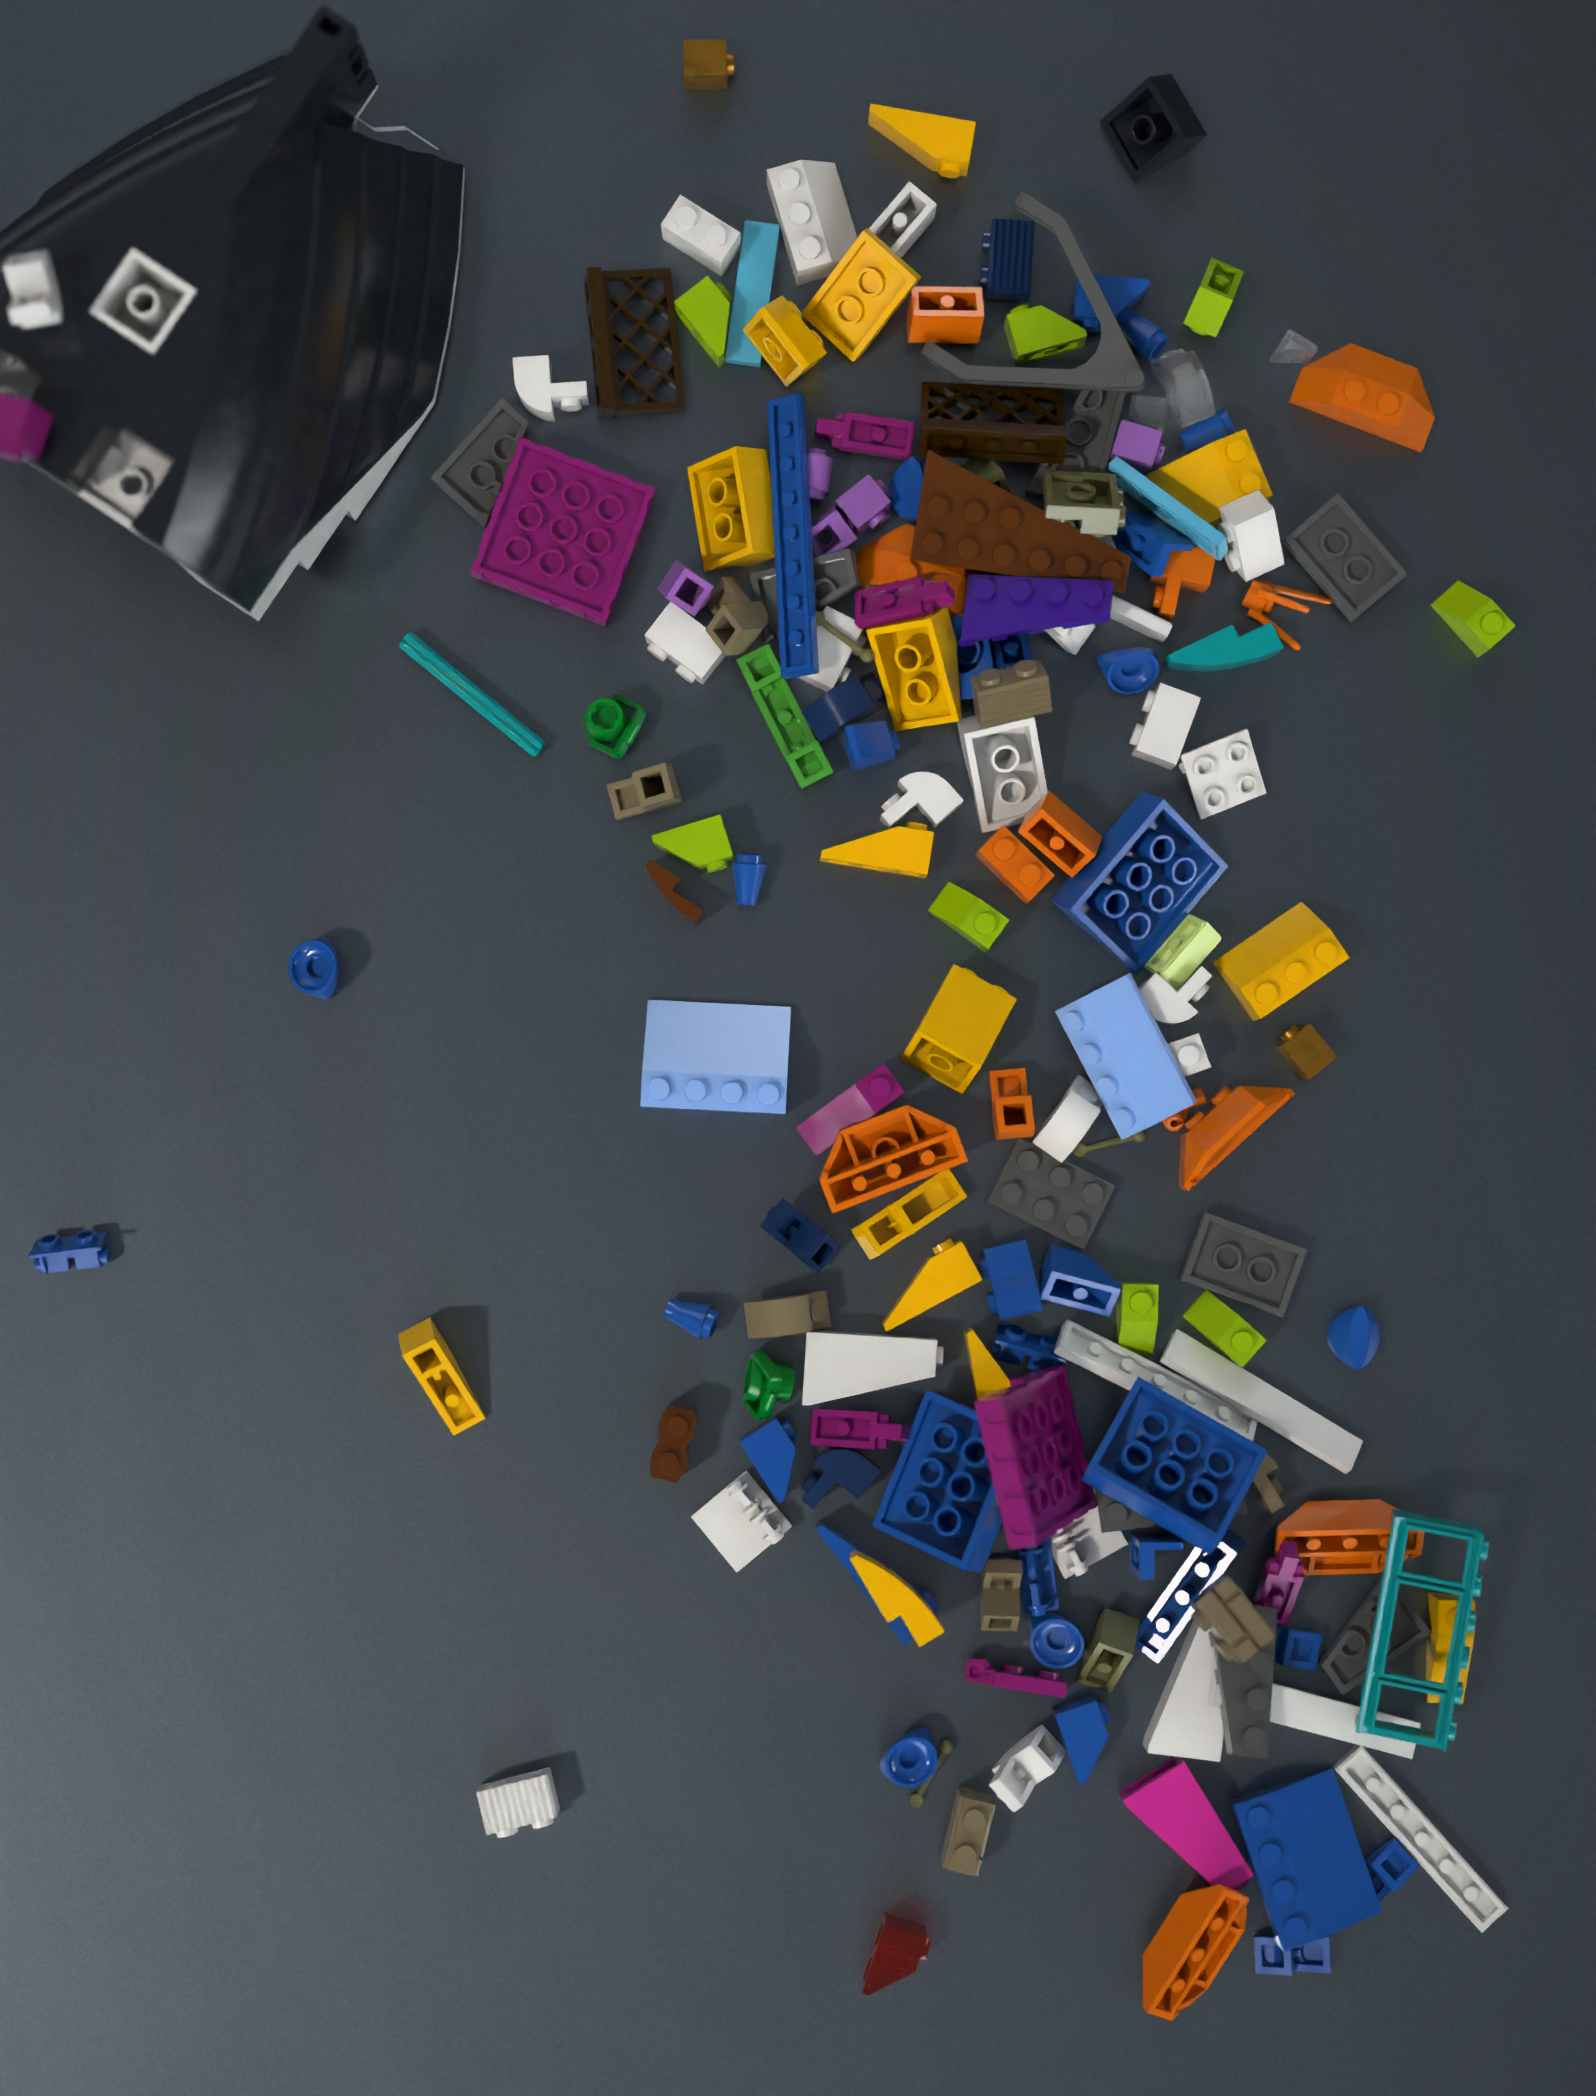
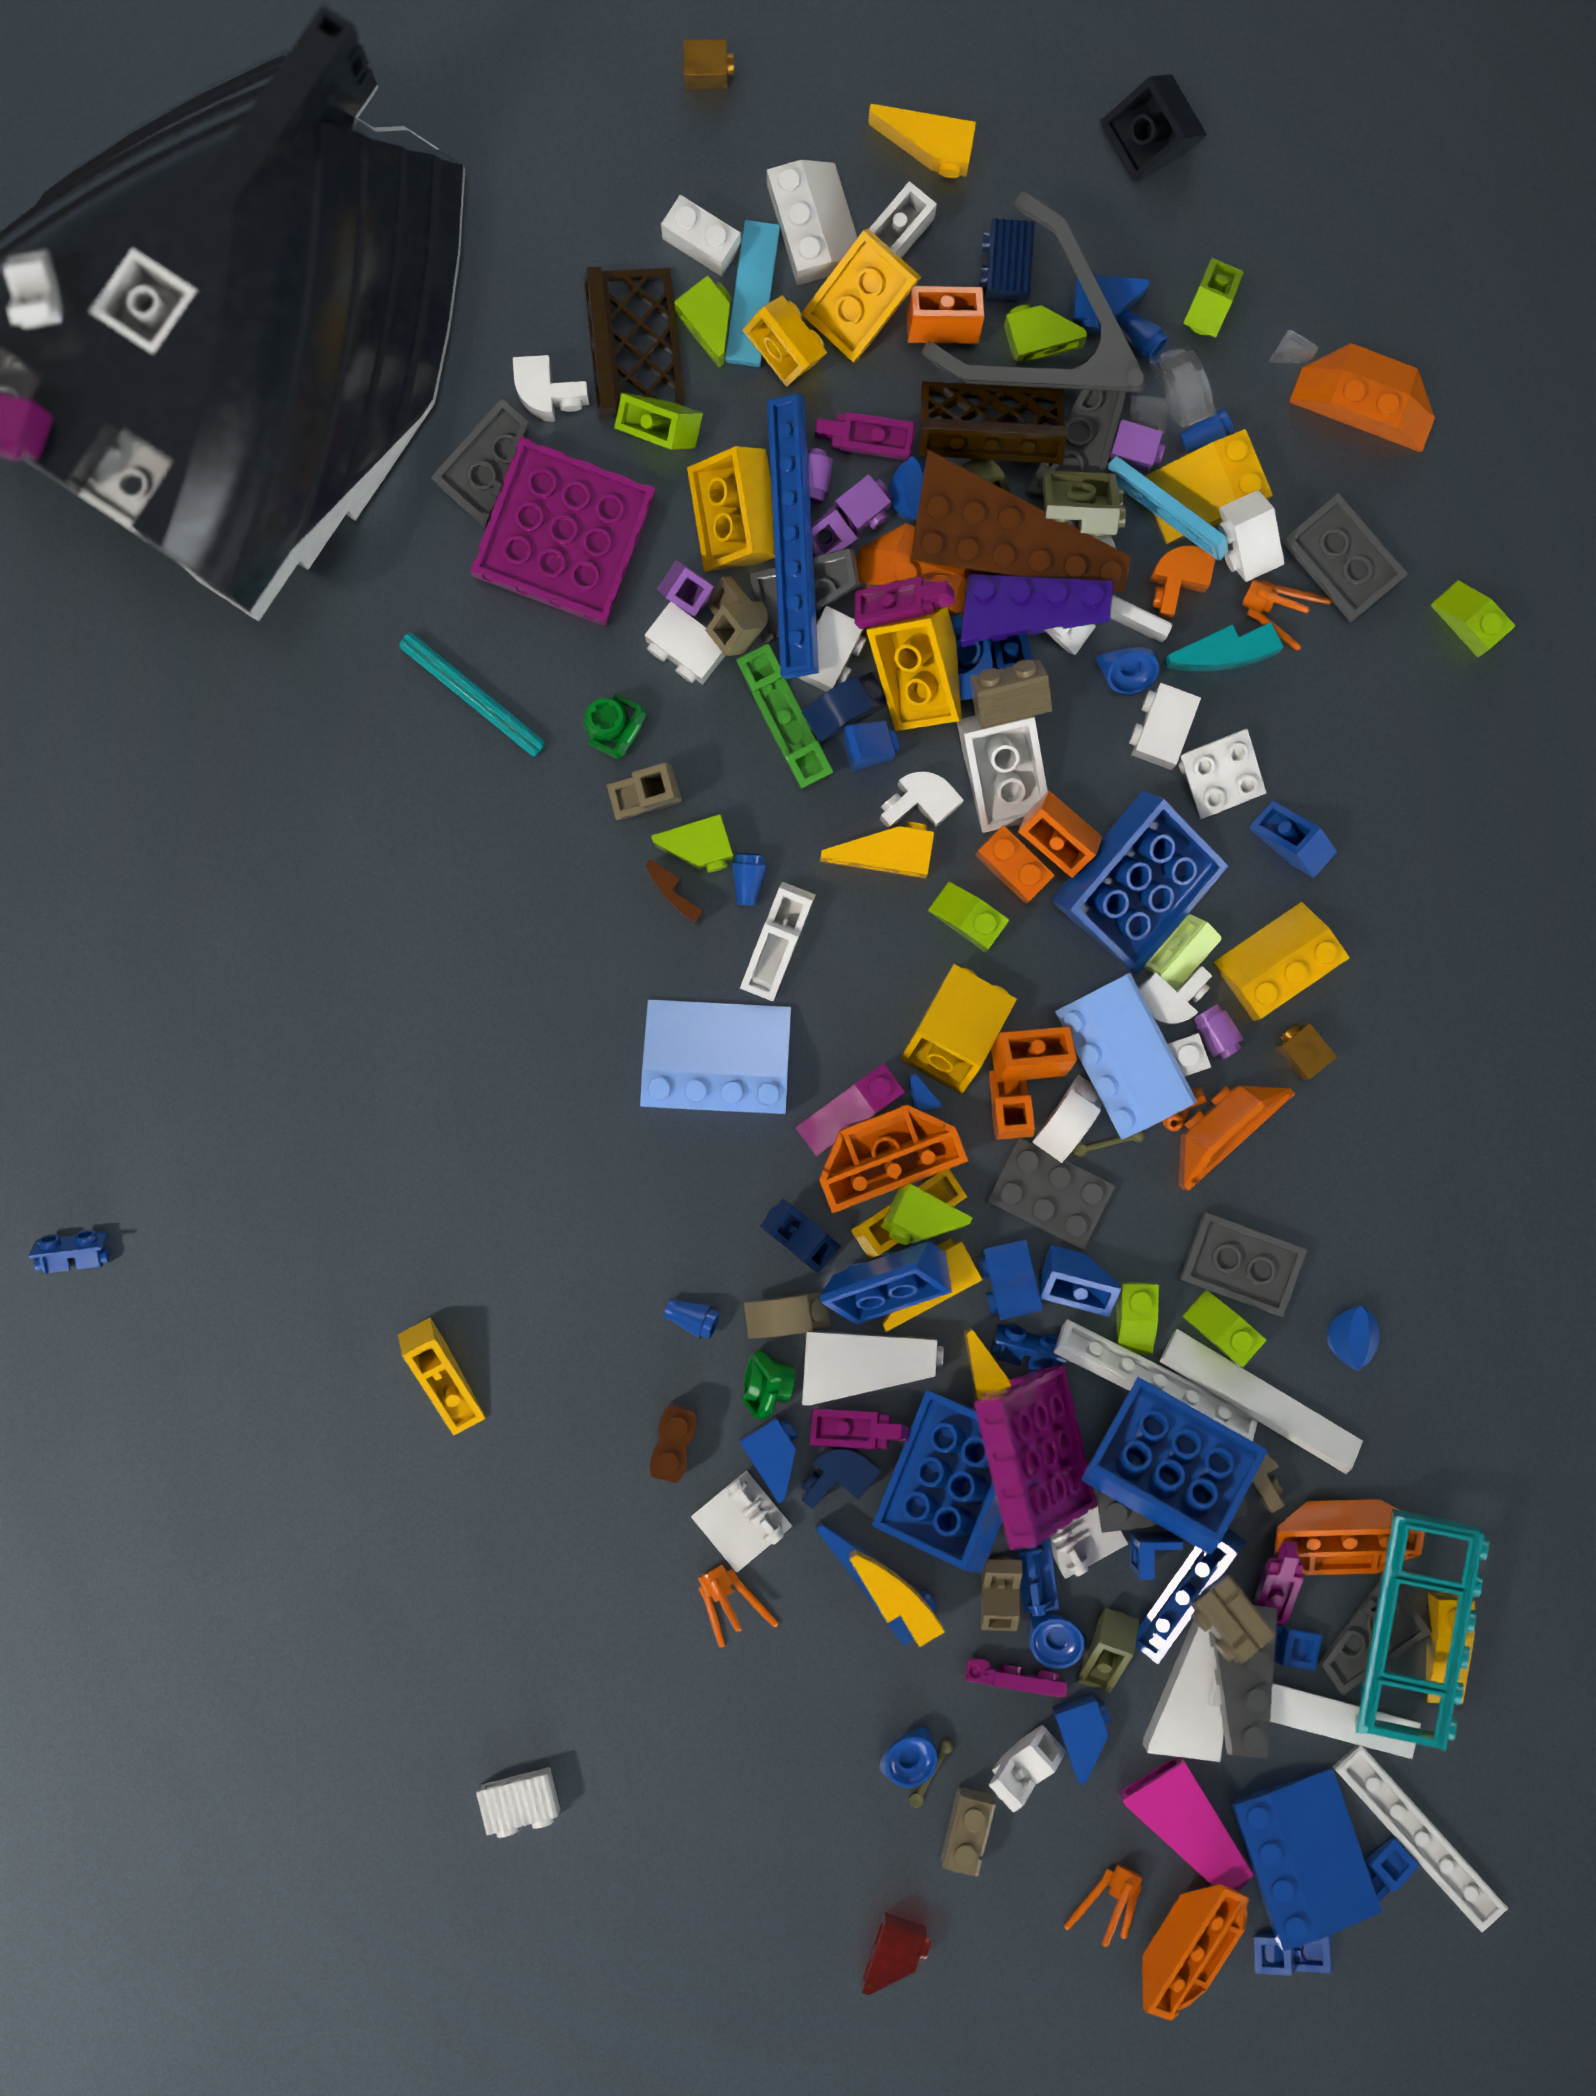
(314, 967): blue piece -> none
(658, 421): none -> lime slope
(718, 1585): none -> orange plant
(777, 941): none -> white slope
(866, 654): olive hinge -> none
(889, 1283): none -> blue slope
(920, 1216): none -> lime slope
(921, 1096): none -> blue slope
(1033, 1054): none -> orange brick
(1125, 1887): none -> orange plant
(1149, 541): blue panel -> none
(1218, 1032): none -> medium lavender brick
(1294, 838): none -> blue slope

